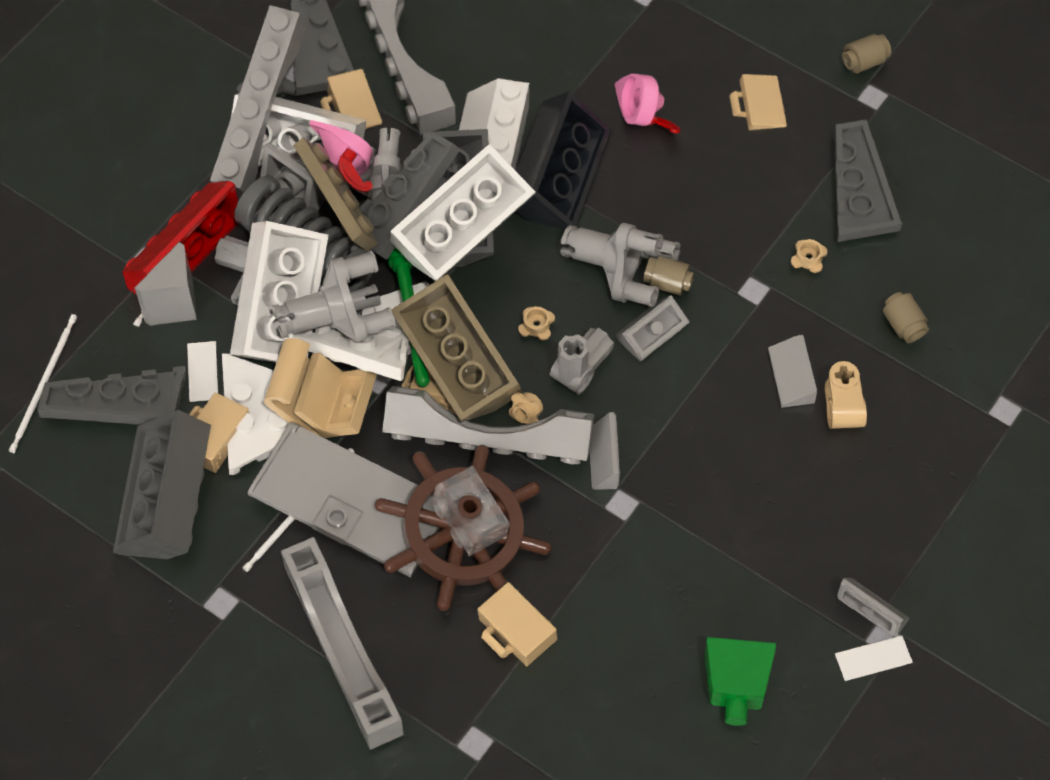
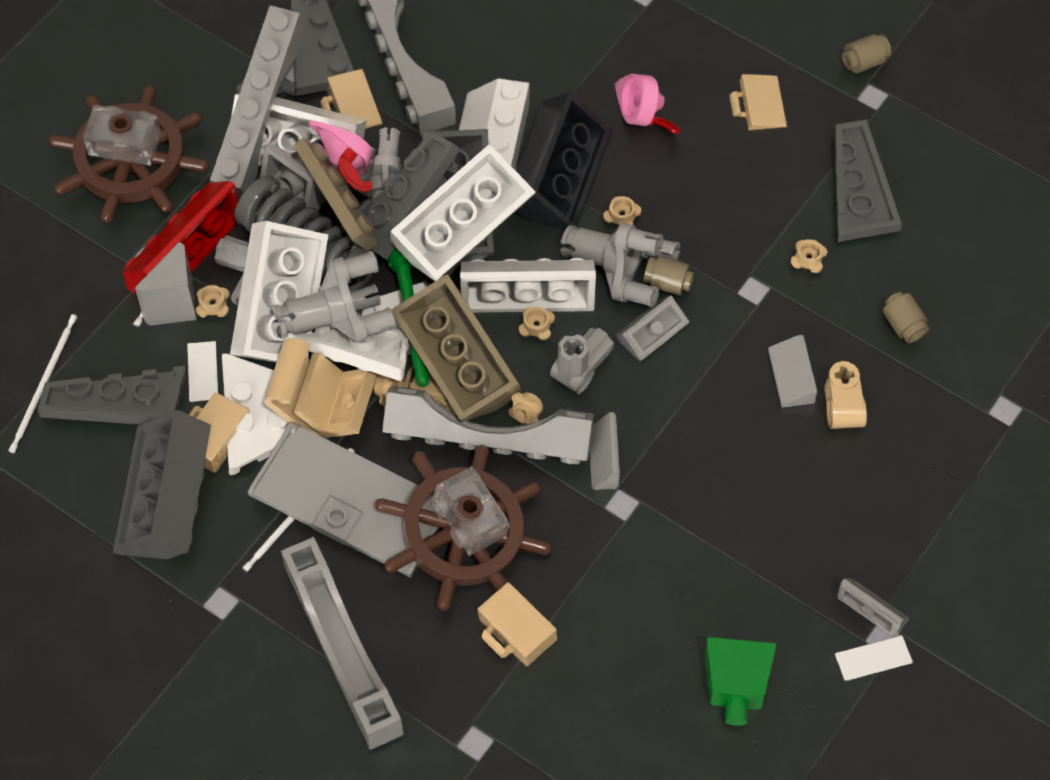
(128, 140): none -> reddish brown brick
(209, 294): none -> tan plate
(382, 385): none -> tan plate
(525, 284): none -> white slope
(624, 205): none -> tan plate

